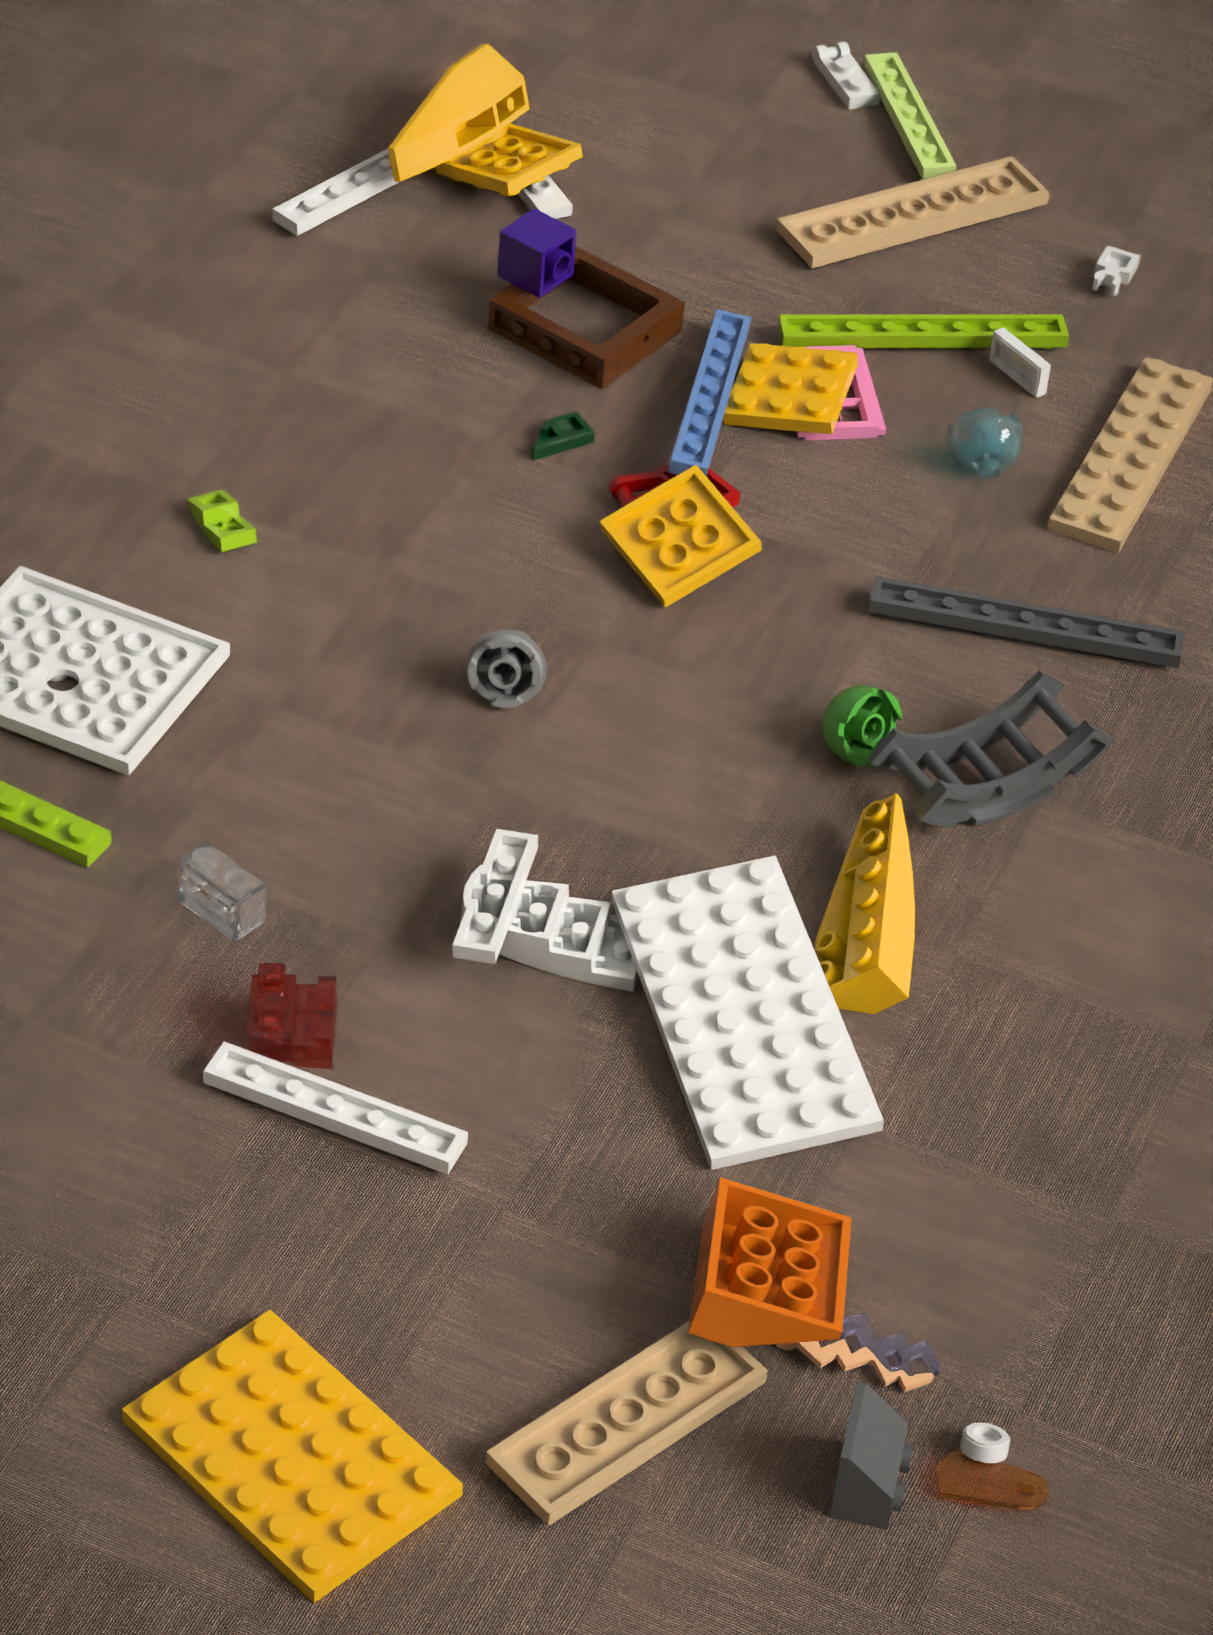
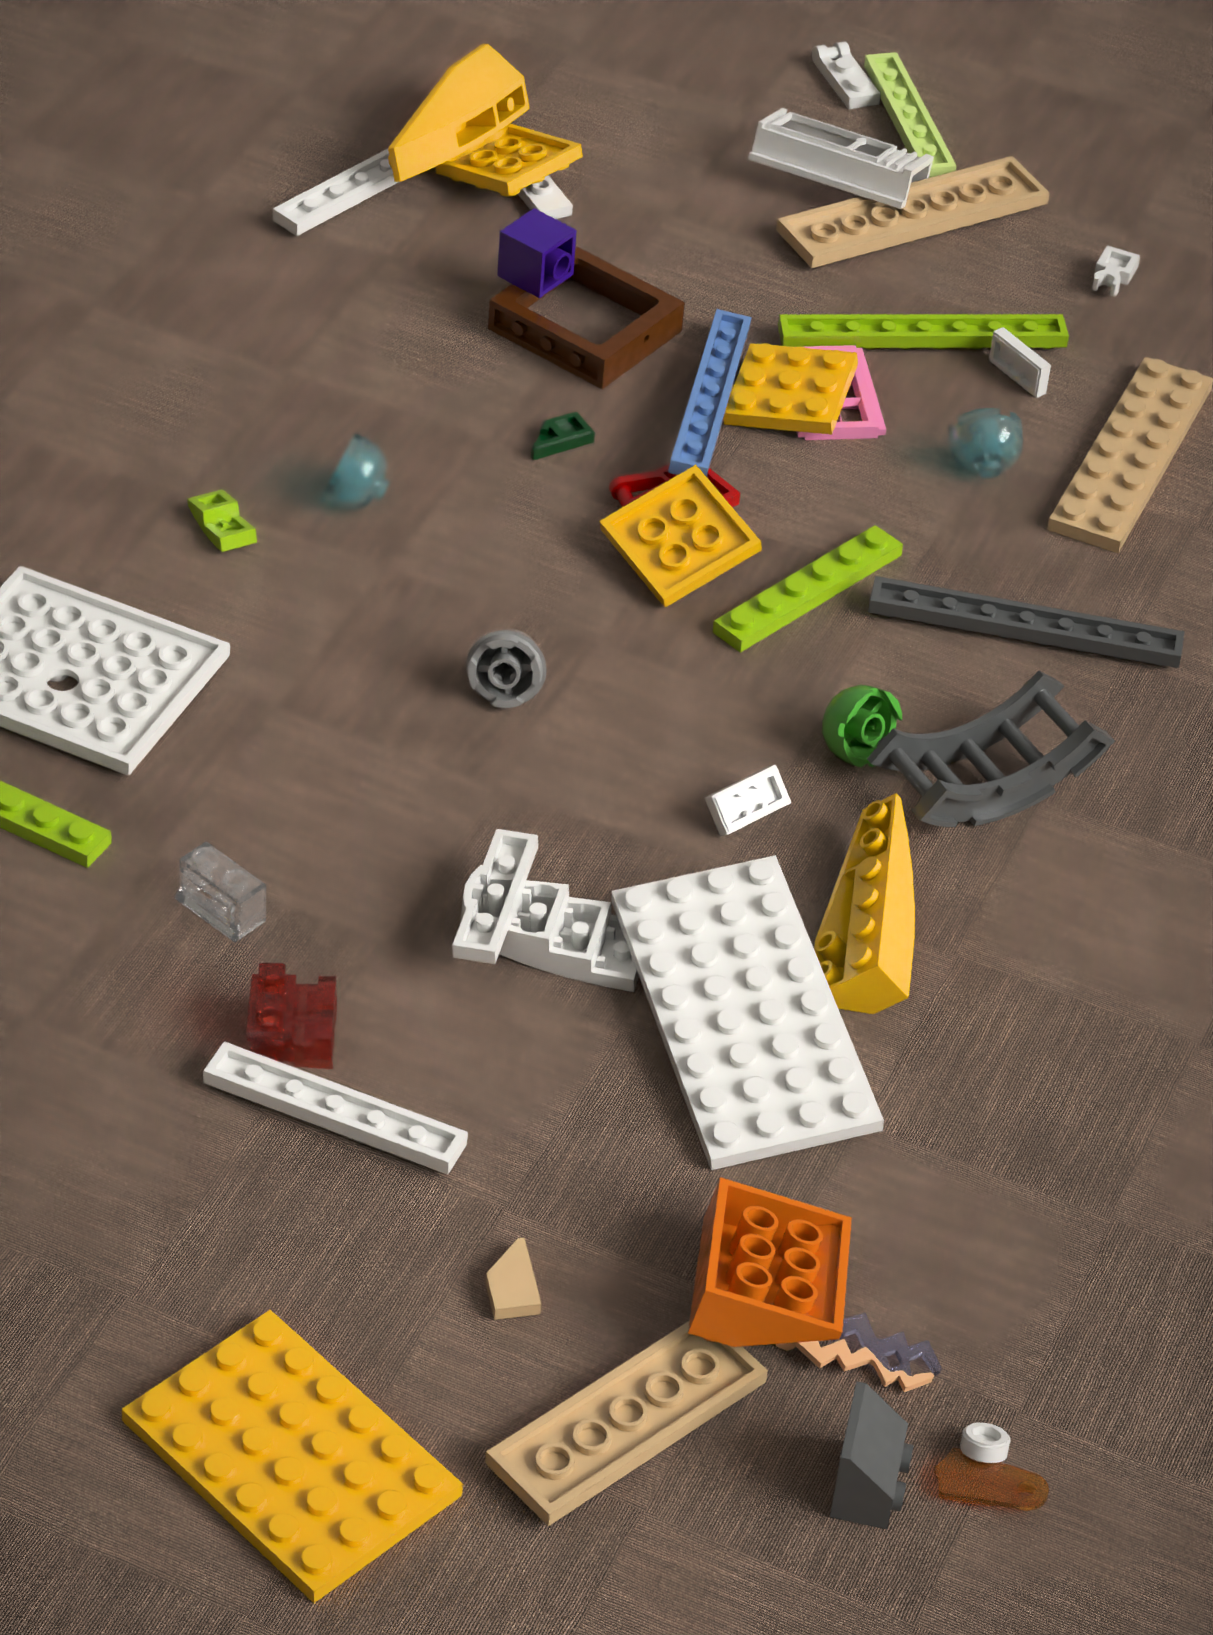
(358, 476): none -> clear light blue cylinder
(513, 1284): none -> tan tile
(747, 800): none -> white plate
(807, 588): none -> lime plate
(838, 157): none -> white piece

